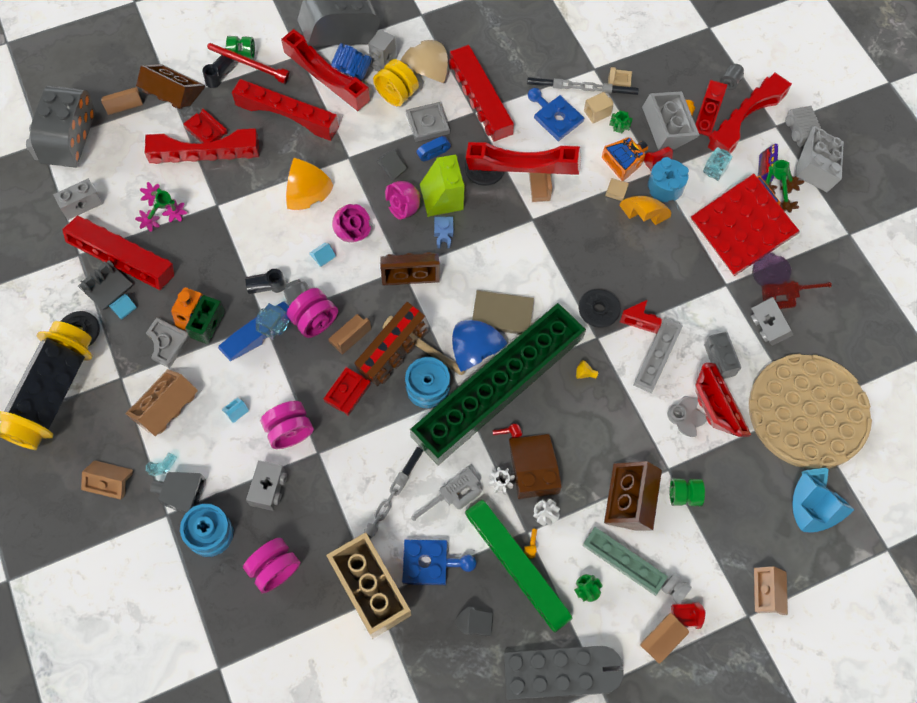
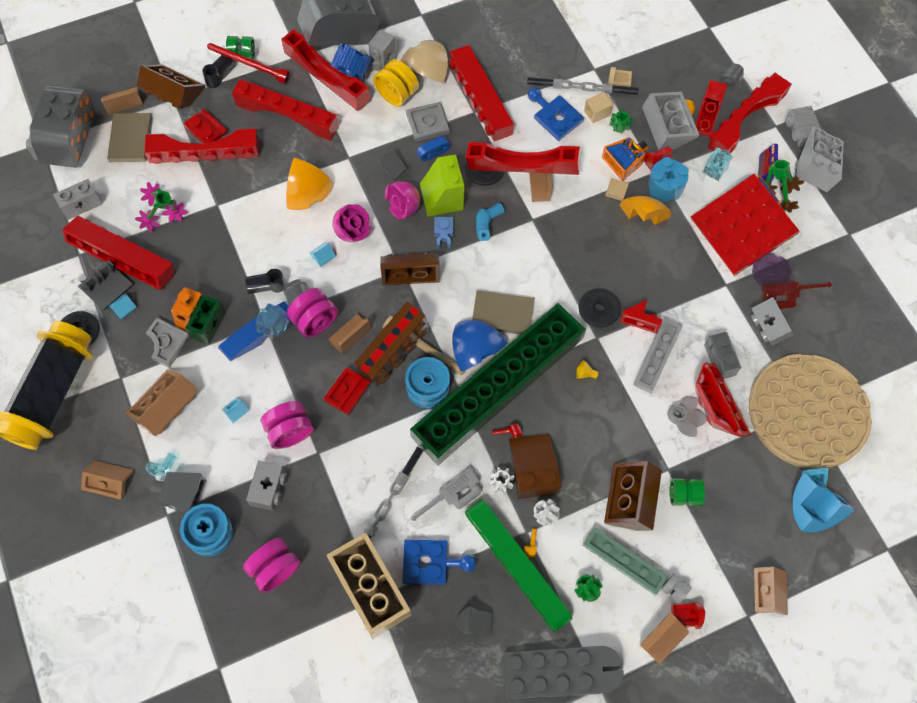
(128, 137): none -> dark tan tile
(484, 218): none -> dark azure arm

